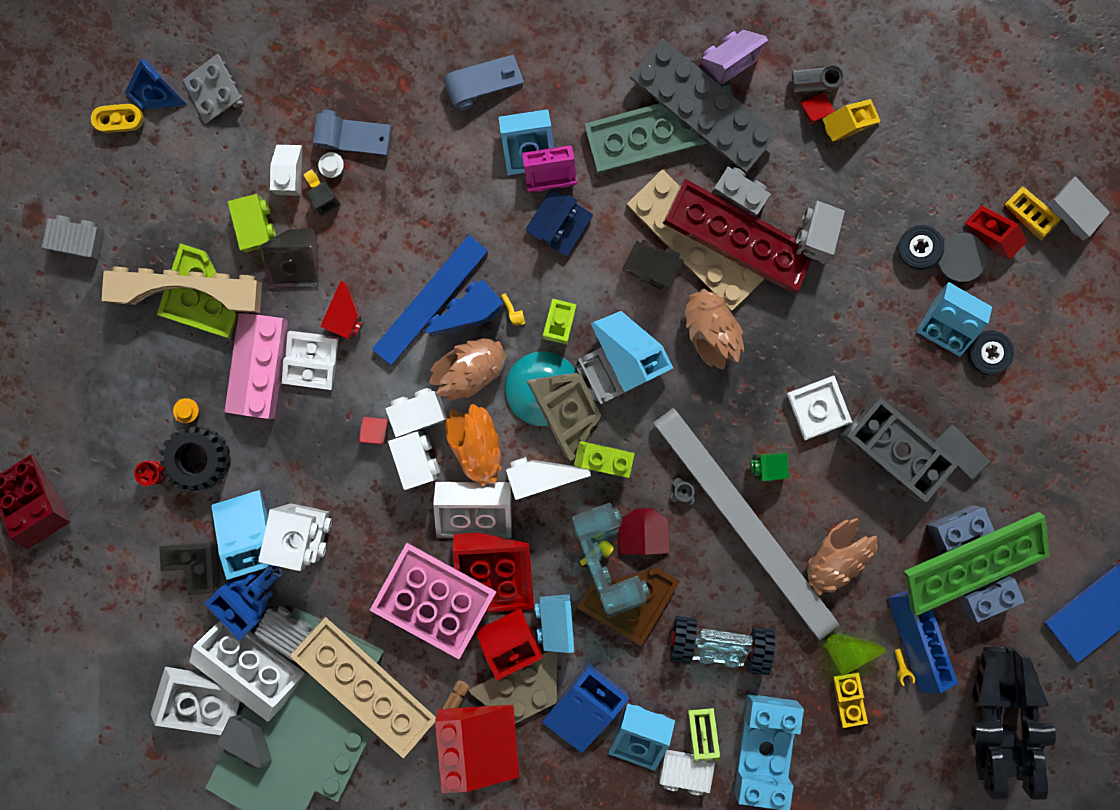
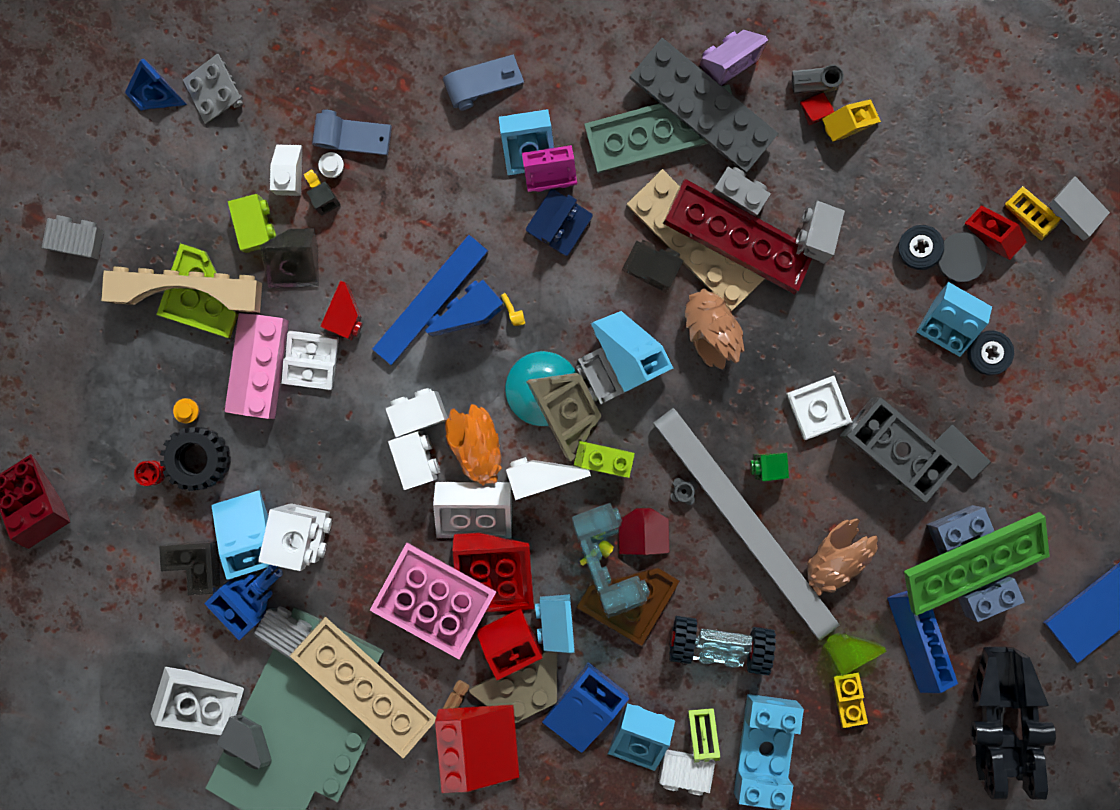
(118, 118): yellow plate -> none
(247, 669): white slope -> none
(373, 430): slope -> none
(468, 368): nougat head -> none
(559, 321): lime slope -> none
(903, 671): yellow hand -> none

